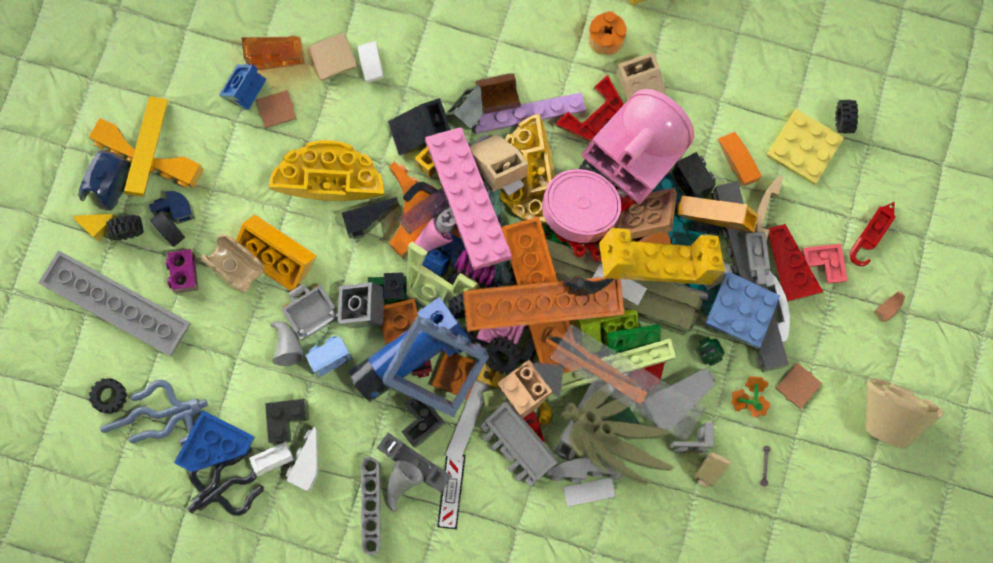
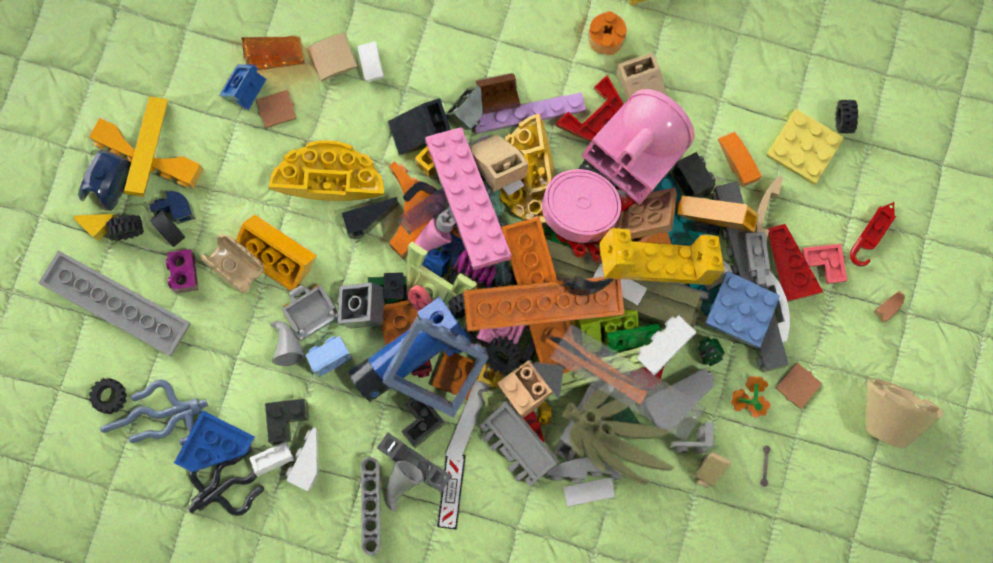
(419, 297): none -> coral plate
(665, 344): none -> white brick

